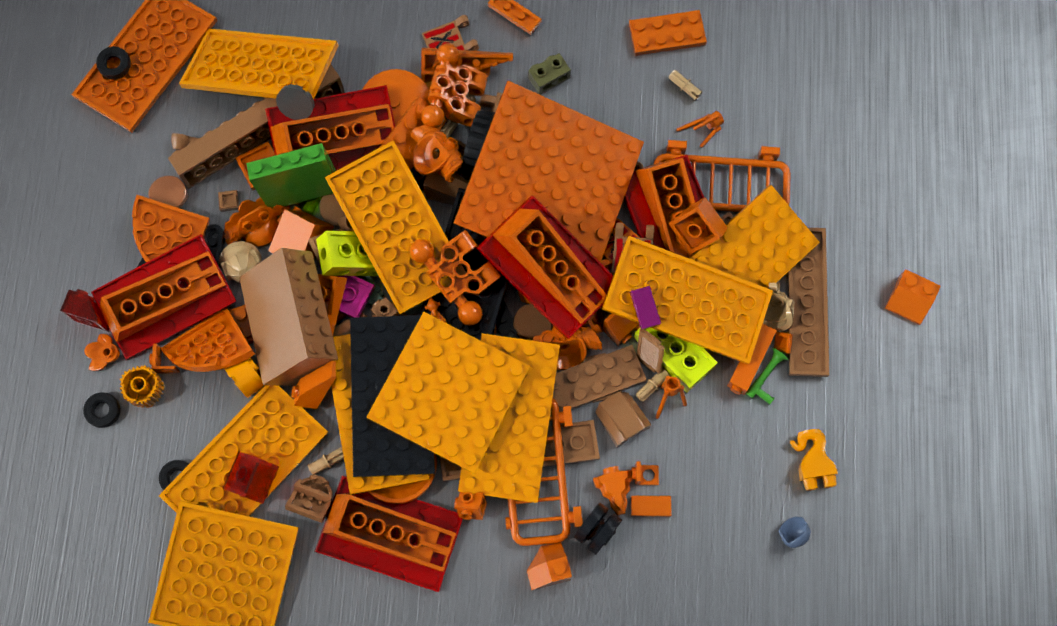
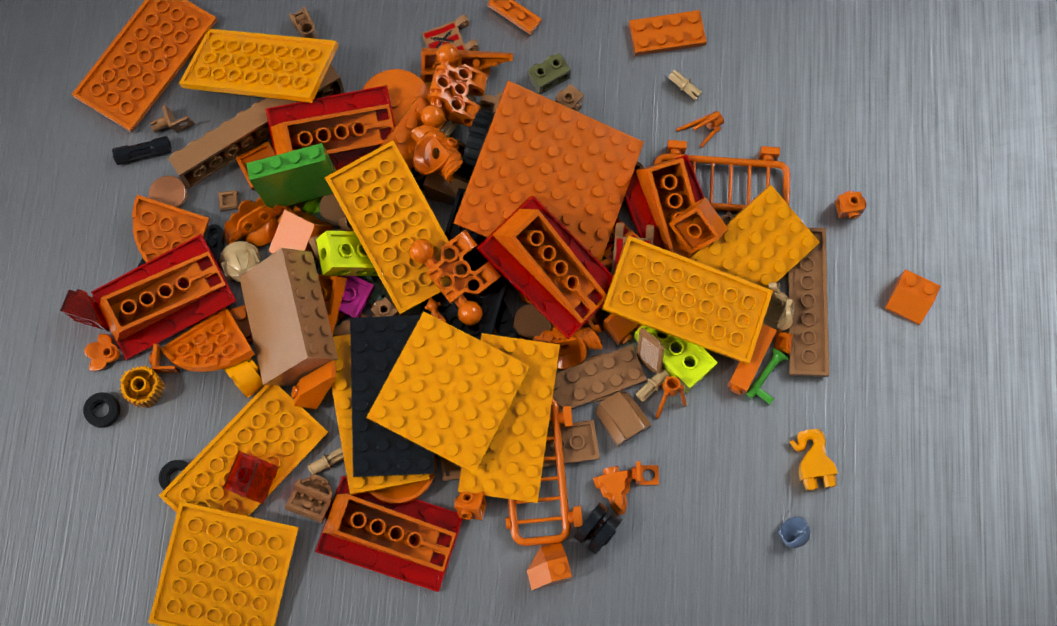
(105, 55): black tyre -> none
(154, 147): none -> black axle
(169, 120): none -> medium nougat bracket
(180, 141): medium nougat bar -> none
(295, 102): dark grey tile -> none
(302, 22): none -> medium nougat piece
(570, 98): none -> medium nougat brick
(645, 307): magenta tile -> none
(651, 506): orange tile -> none
(850, 205): none -> orange brick

